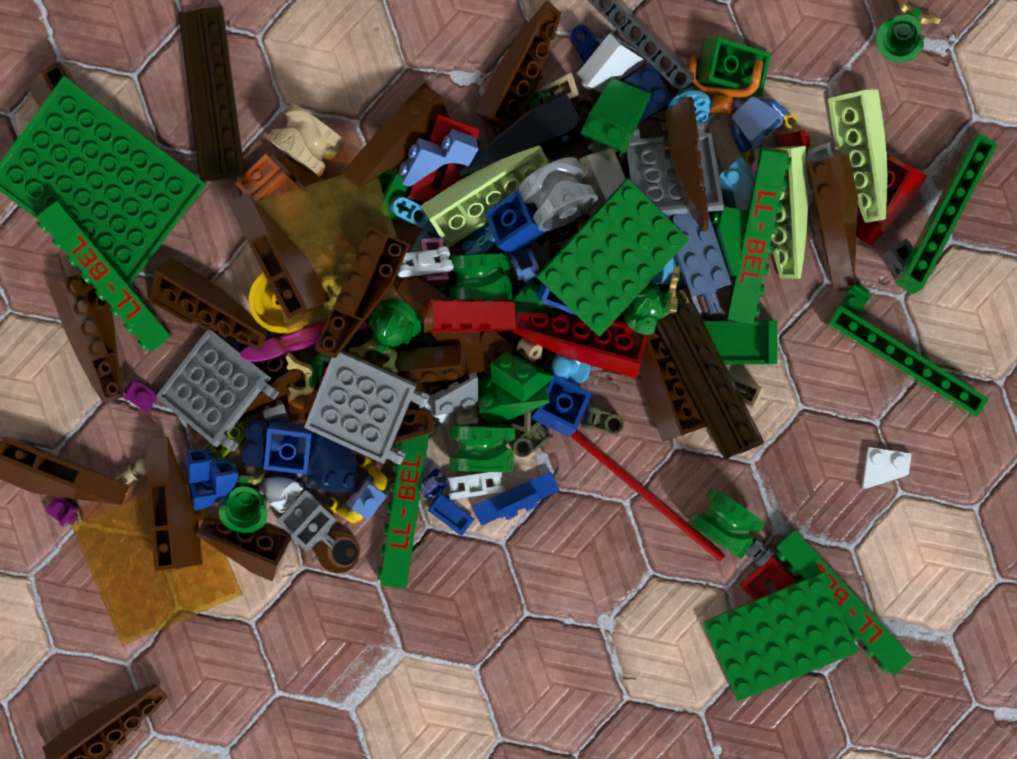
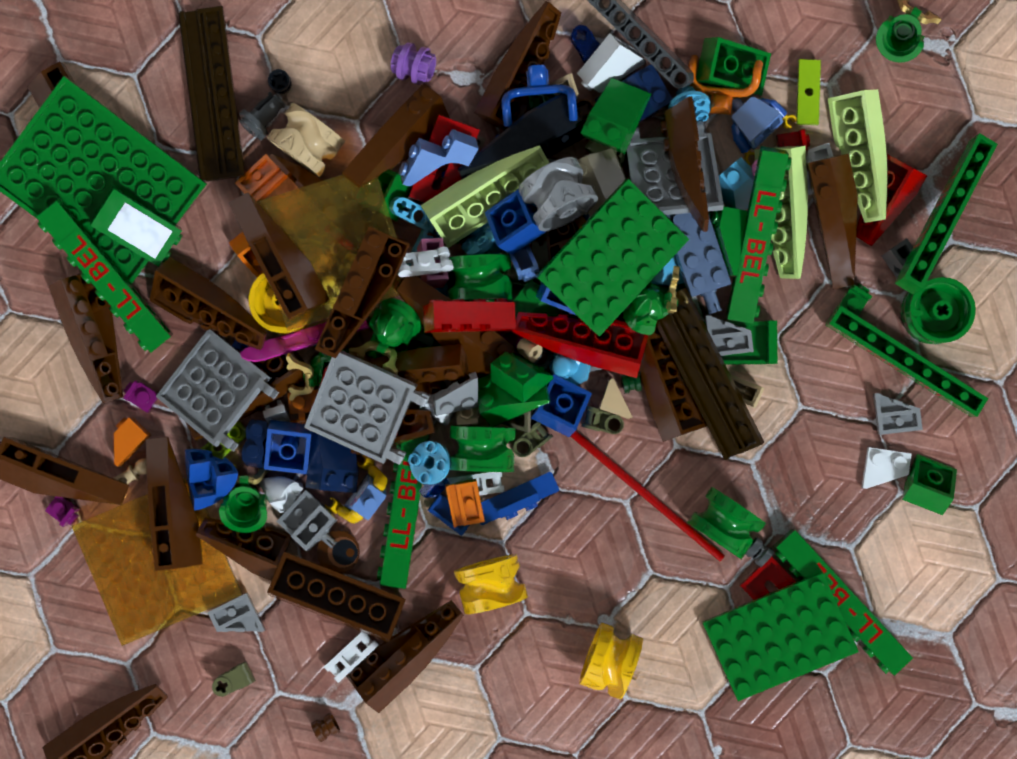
(128, 439): none -> orange slope
(136, 227): none -> panel
(236, 678): none -> olive piece
(237, 616): none -> light grey wing
(244, 252): none -> orange slope
(261, 115): none -> dark grey piece
(277, 78): none -> black wheel
(325, 727): none -> reddish brown wheel
(336, 596): none -> reddish brown brick
(351, 656): none -> white plate
(398, 662): none -> reddish brown wedge
(413, 63): none -> medium lavender piece
(429, 462): none -> medium azure plate
(465, 503): none -> orange plate
(490, 584): none -> yellow piece
(536, 85): none -> blue piece
(610, 661): none -> yellow piece
(613, 401): none -> tan slope
(630, 383): none -> dark green wheel
(729, 337): none -> light grey wing
(808, 79): none -> lime tile
(895, 416): none -> light grey wing
(930, 485): none -> green slope
(954, 306): none -> green piece

